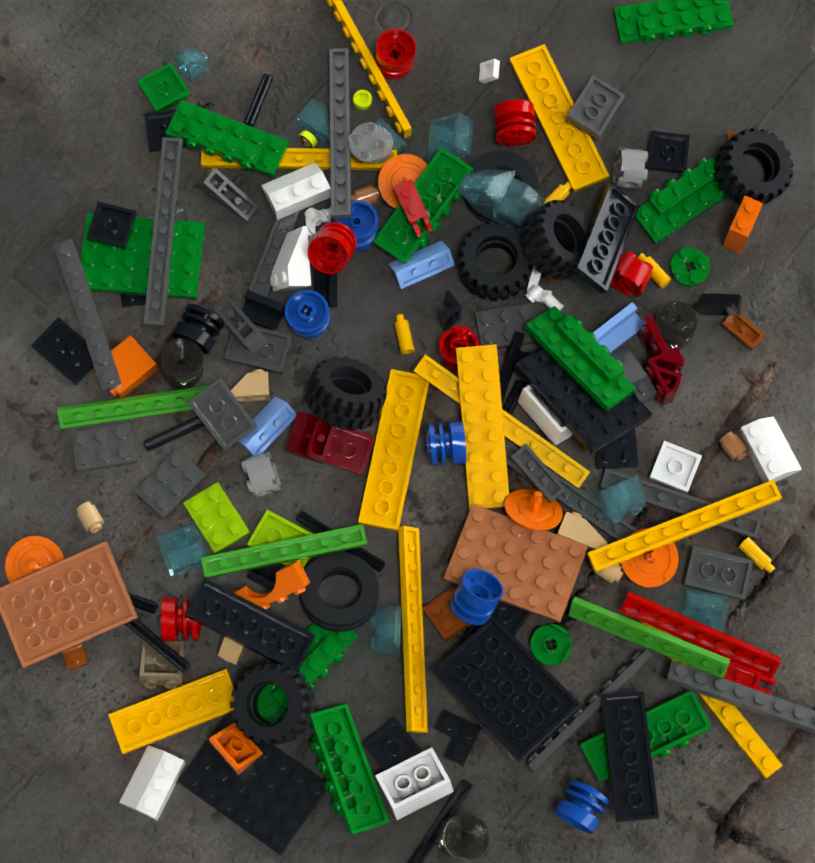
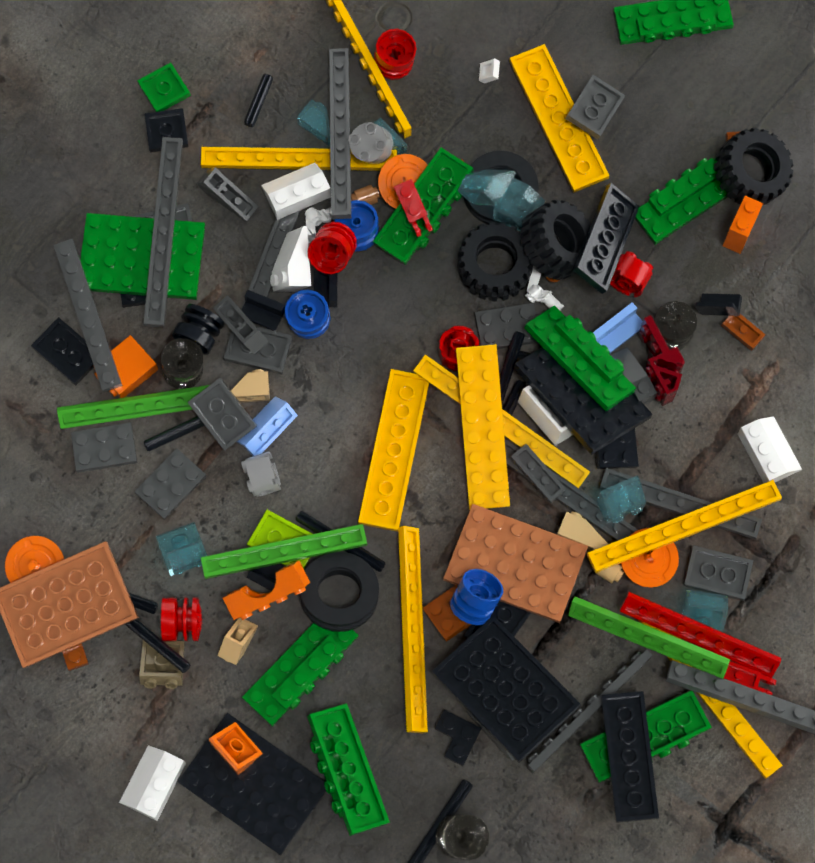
(89, 517): tan brick -> none
(111, 225): black plate -> none
(173, 711): yellow plate -> none
(192, 63): clear light blue slope -> none
(216, 518): lime plate -> none
(227, 139): green plate -> none
(247, 711): black tyre -> none
(249, 625): black plate -> none
(307, 139): tile -> none
(328, 444): dark red piece -> none
(346, 393): black tyre -> none
(362, 99): neon yellow tile -> none
(387, 631): clear light blue slope -> none
(391, 745): black plate -> none
(404, 335): yellow cylinder -> none
(414, 783): white slope -> none
(422, 264): light blue panel -> none
(446, 443): blue wheel -> none
(451, 133): clear light blue slope -> none
(452, 313): black panel -> none
(515, 122): red wheel -> none
(532, 510): orange piece -> none
(559, 193): yellow cylinder -> none
(562, 642): green plate -> none
(580, 809): blue wheel -> none
(629, 168): light grey brick -> none
(659, 275): yellow cylinder -> none
(668, 152): black plate -> none
(675, 467): white plate -> none
(699, 262): green plate -> none
(733, 446): medium nougat brick -> none
(754, 553): yellow cylinder -> none

